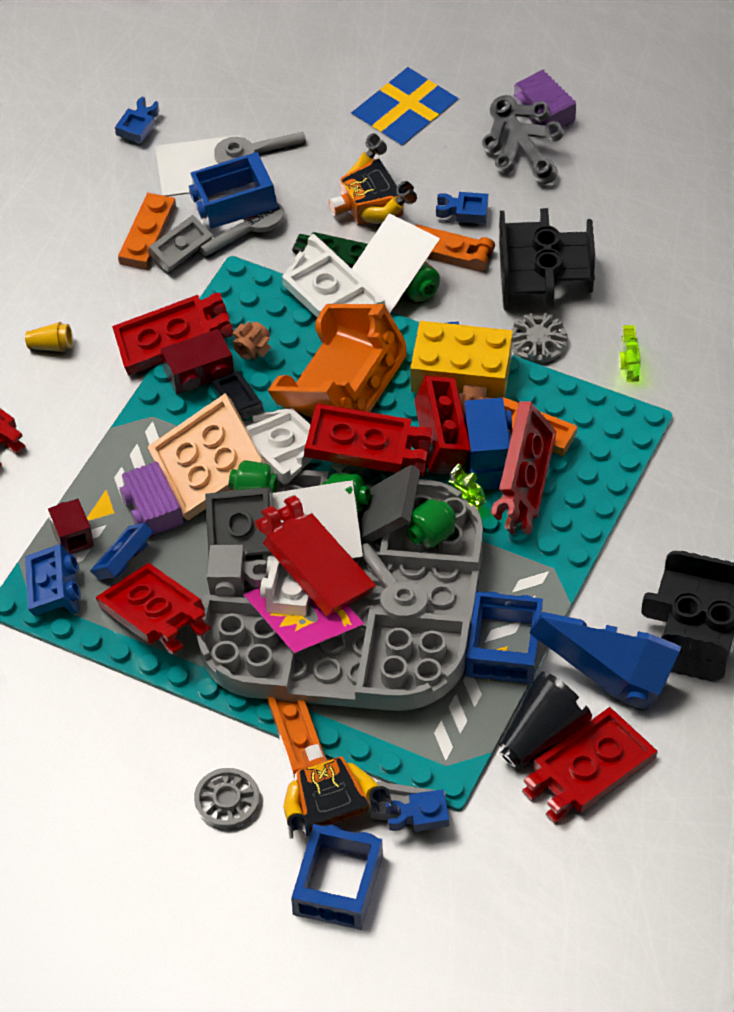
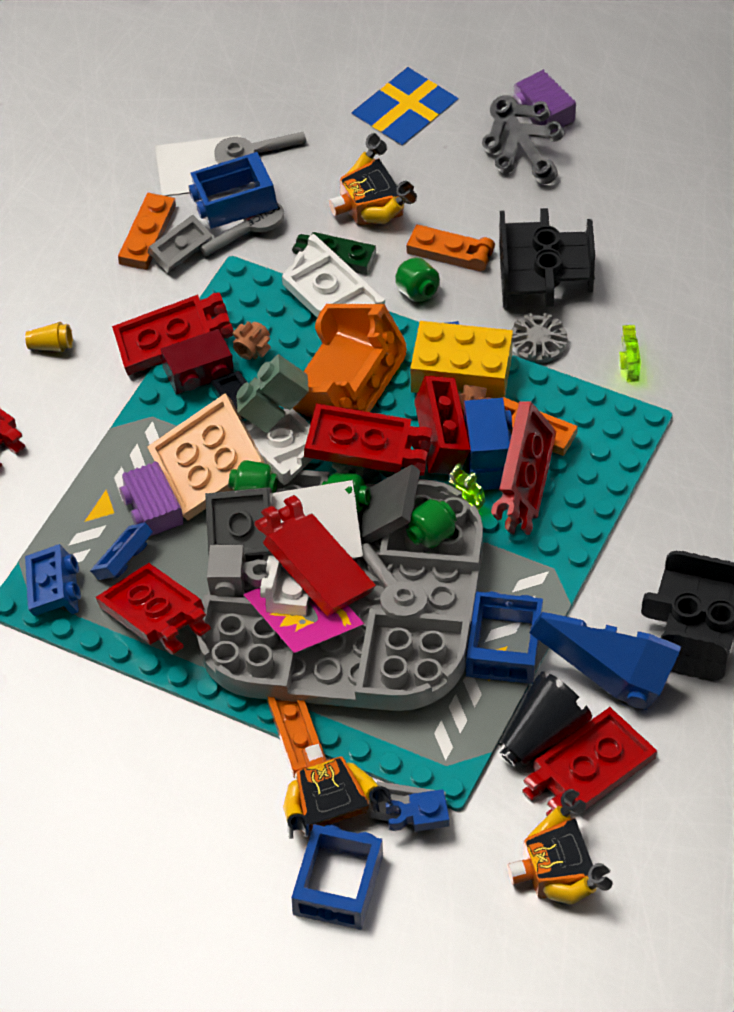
(71, 526): dark red brick -> none
(137, 124): blue plate -> none
(226, 798): light grey wheel -> none
(276, 385): none -> sand green piece
(394, 258): white sticker -> none
(467, 207): blue plate -> none
(558, 857): none -> torso

